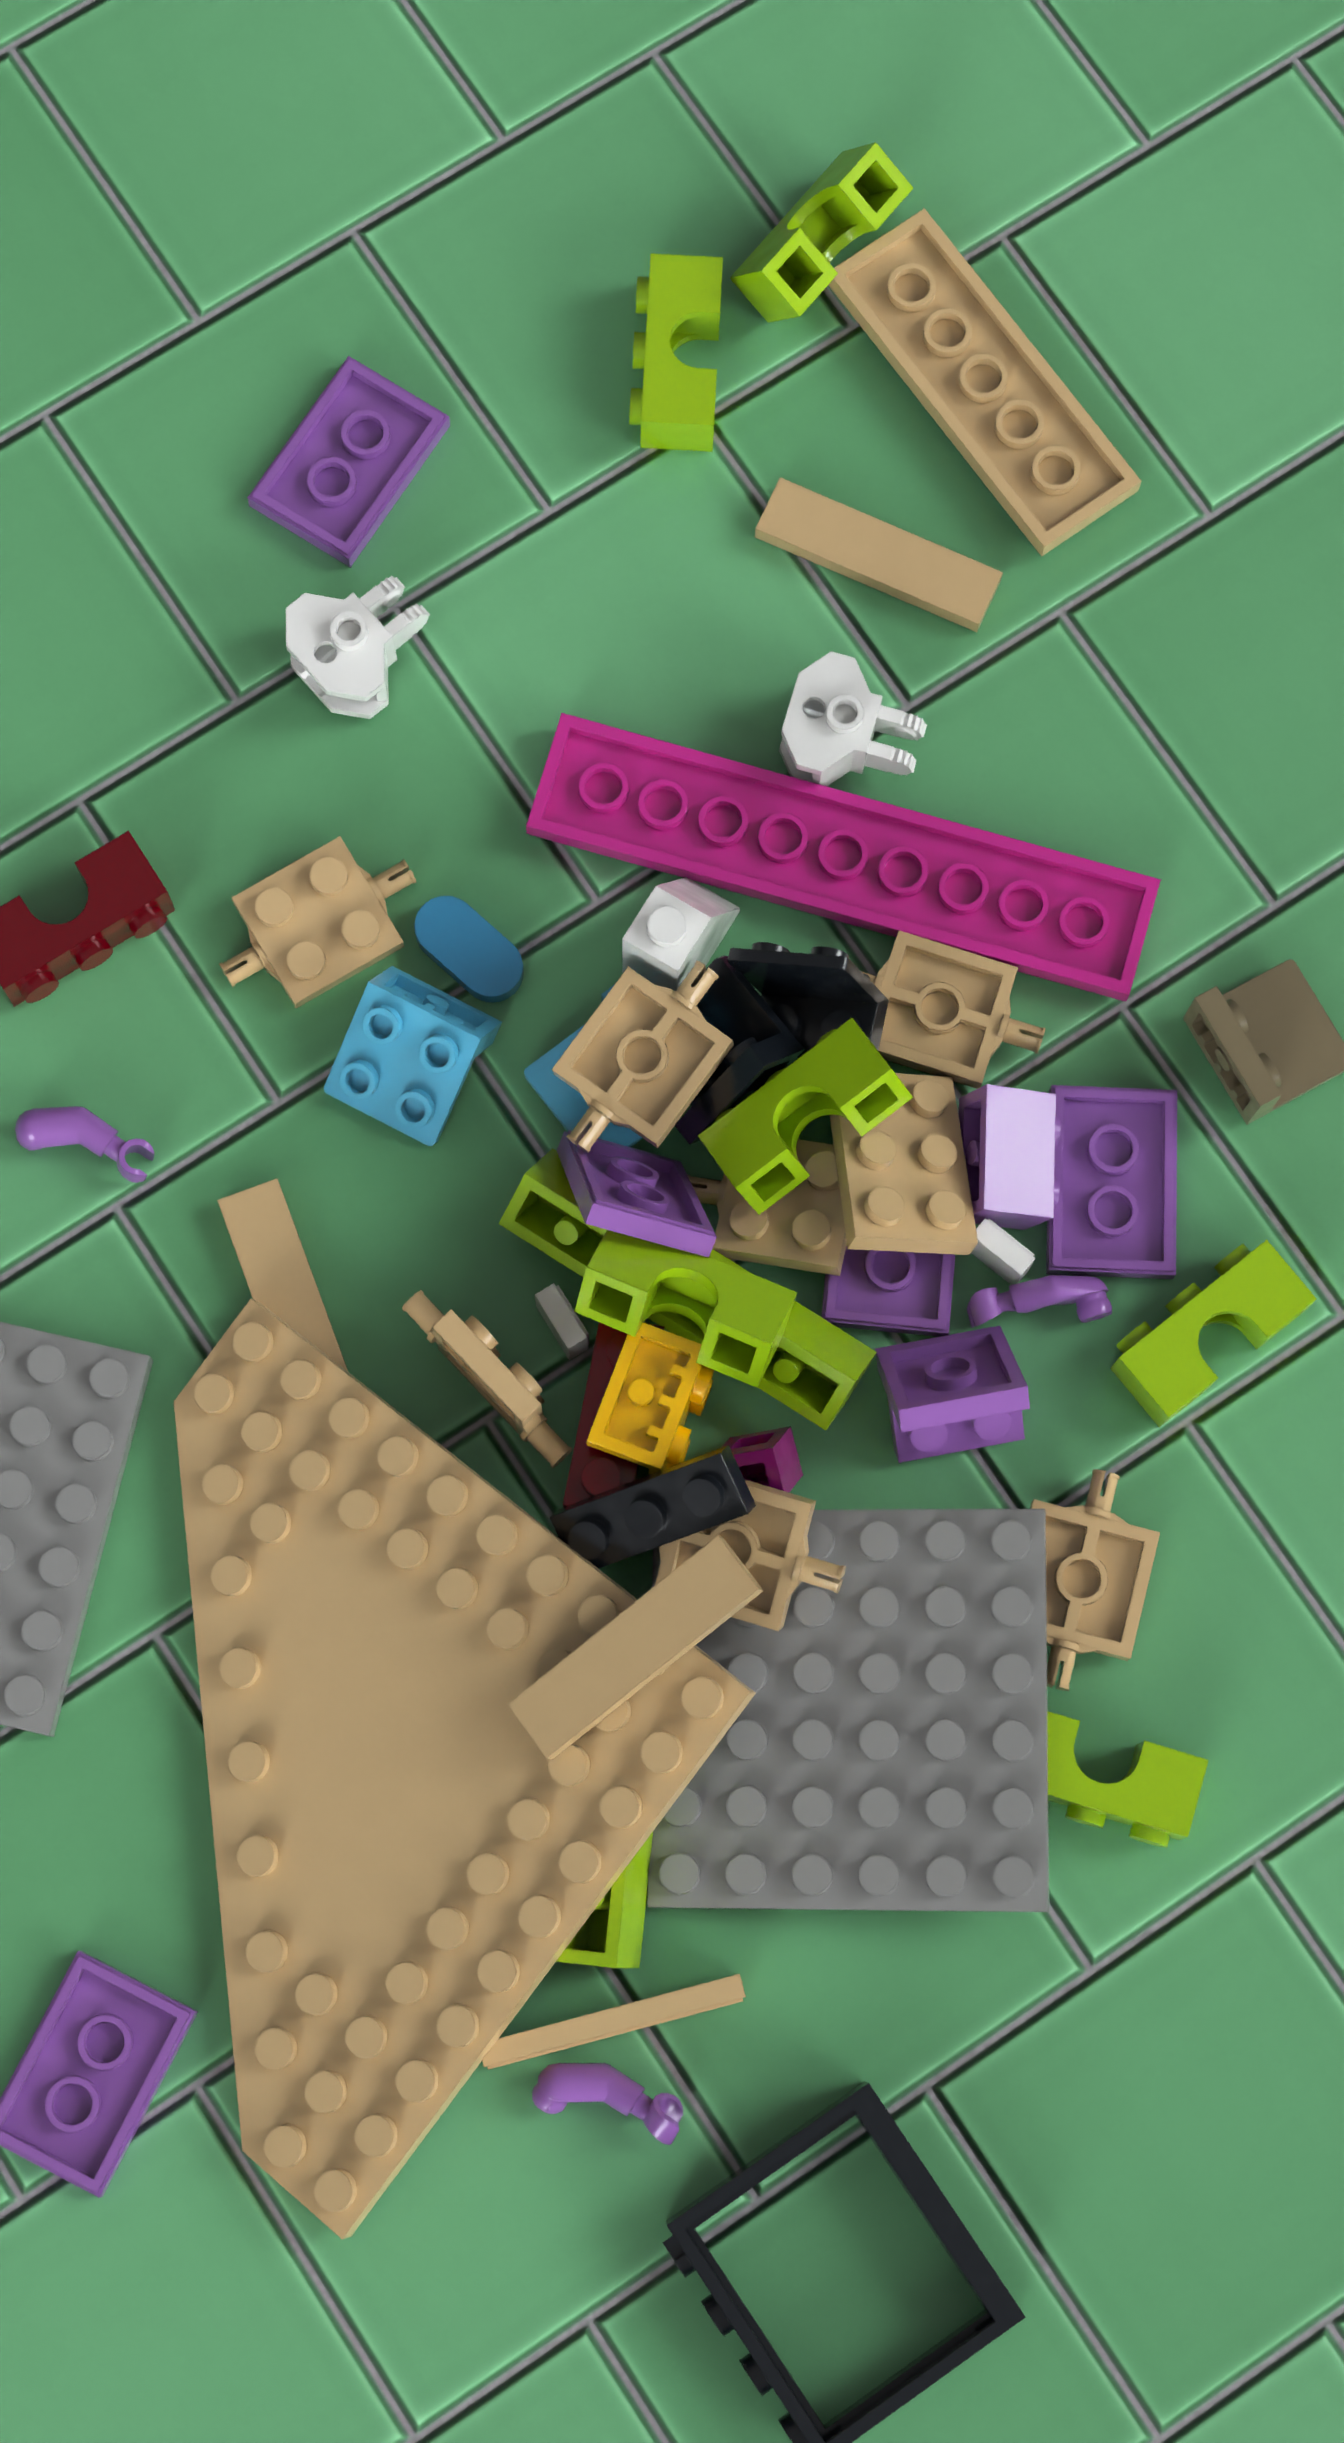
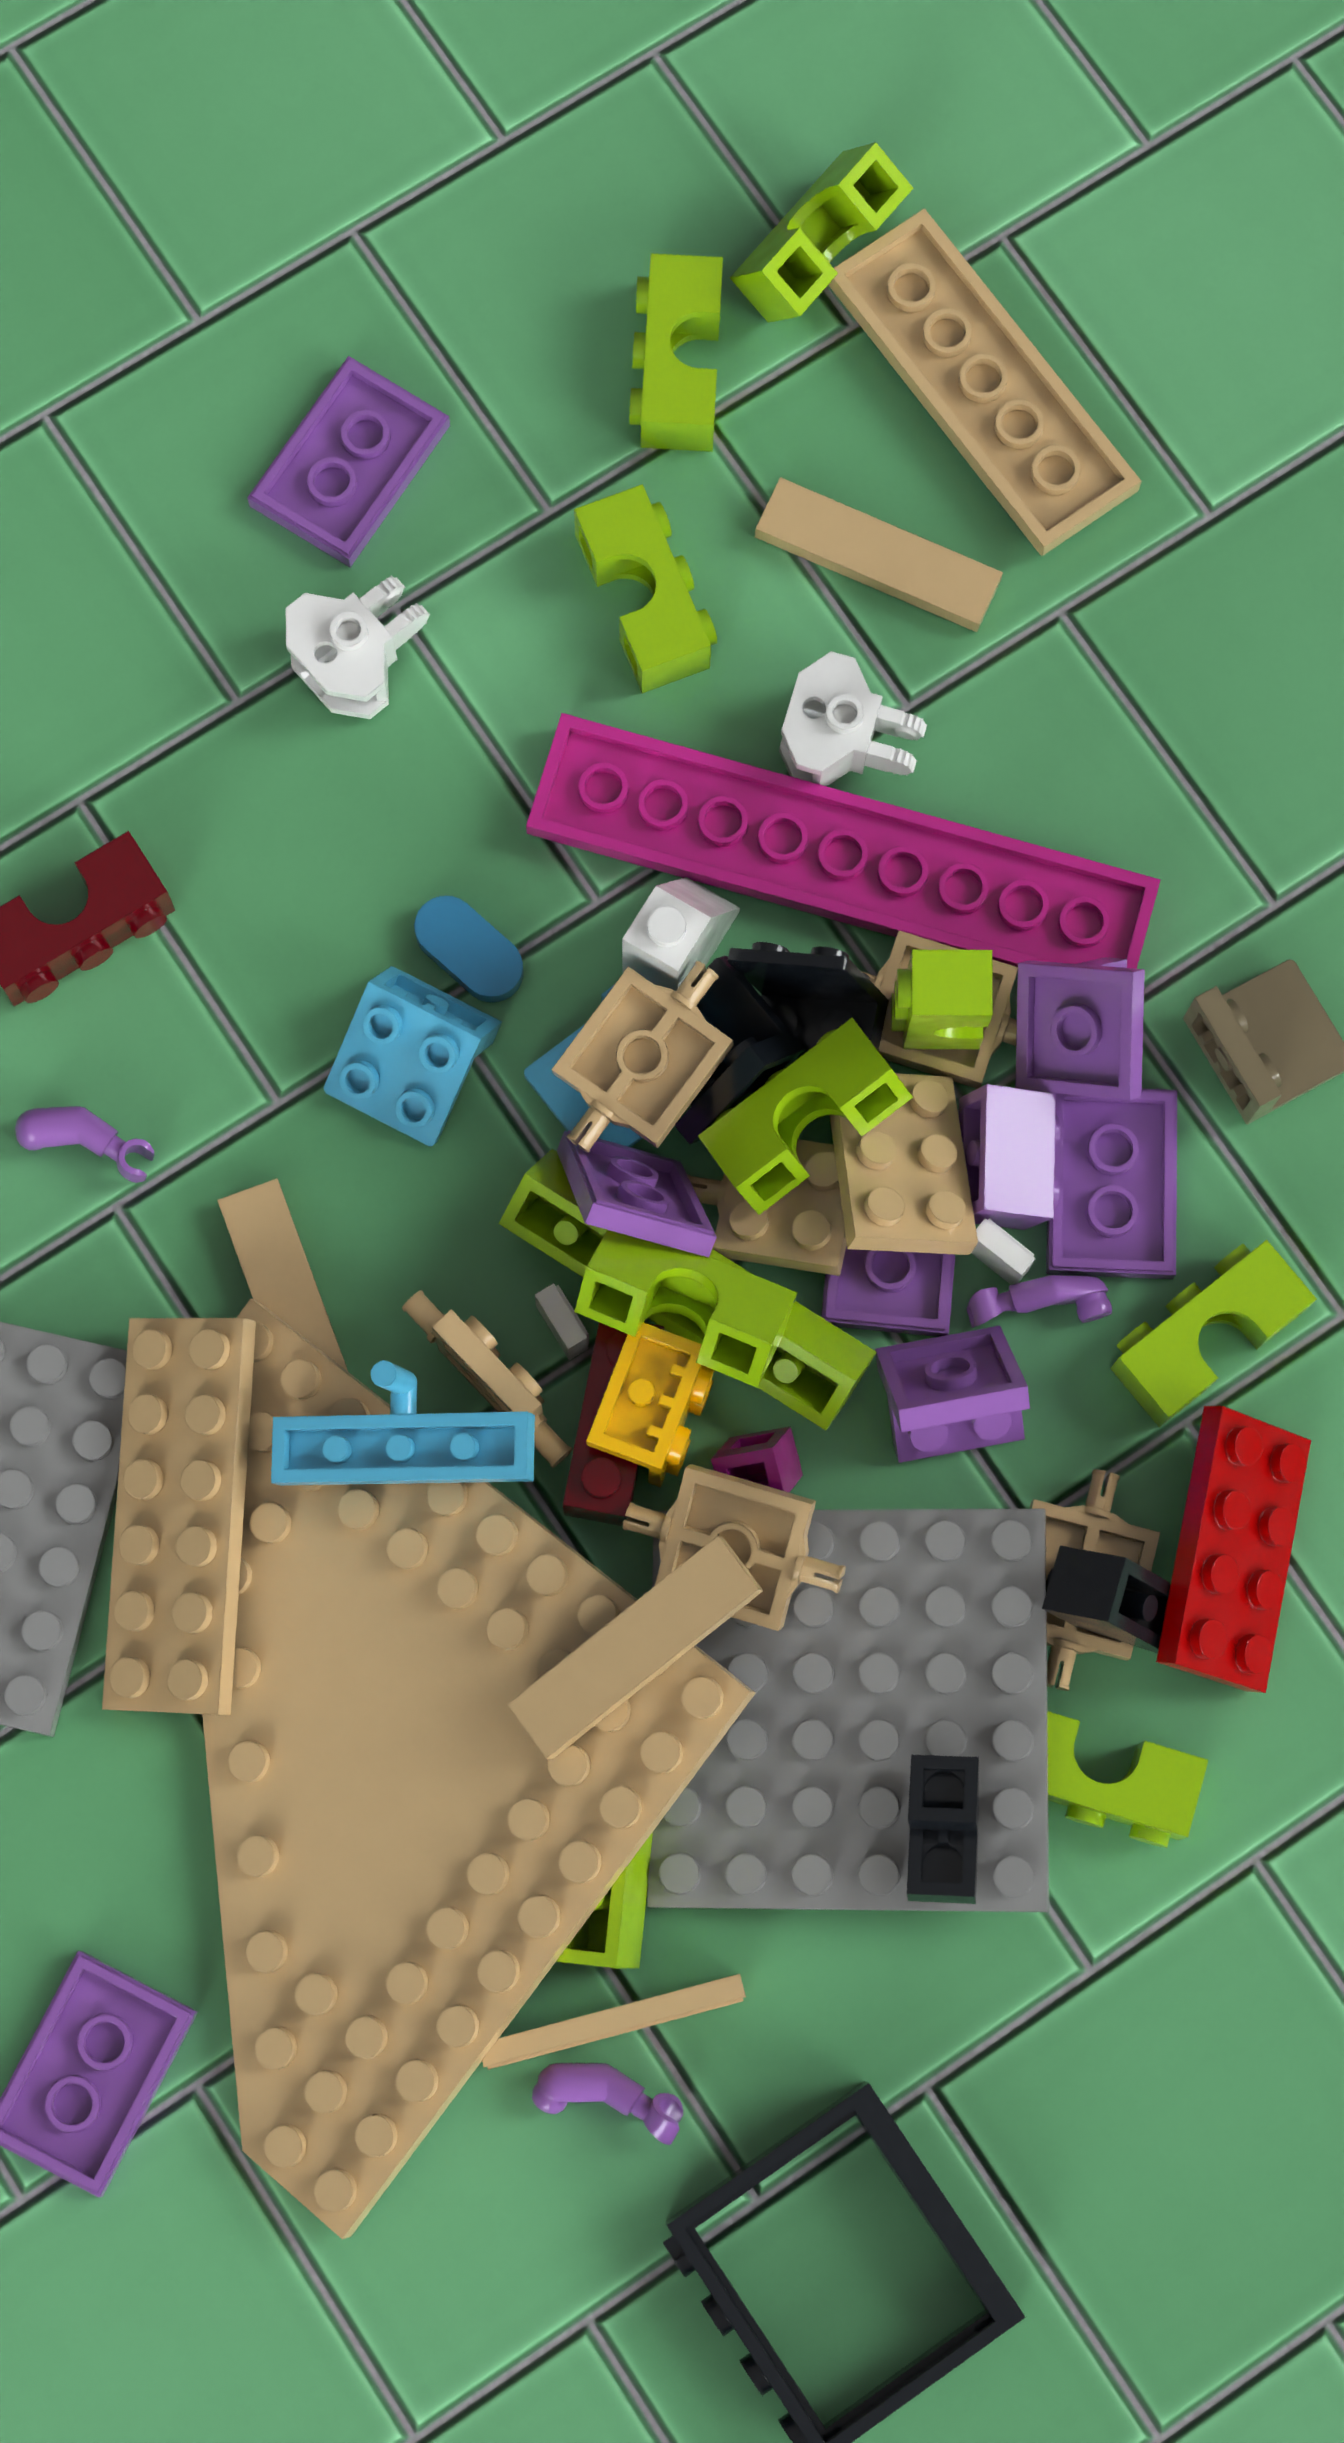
(179, 1515): none -> tan plate
(317, 922): tan plate -> none
(403, 1444): none -> medium azure plate
(627, 540): none -> lime arch
(655, 1509): black plate -> none
(943, 999): none -> lime arch
(943, 1829): none -> black slope
(1080, 1028): none -> medium lavender bracket
(1107, 1596): none -> black slope
(1234, 1550): none -> red plate

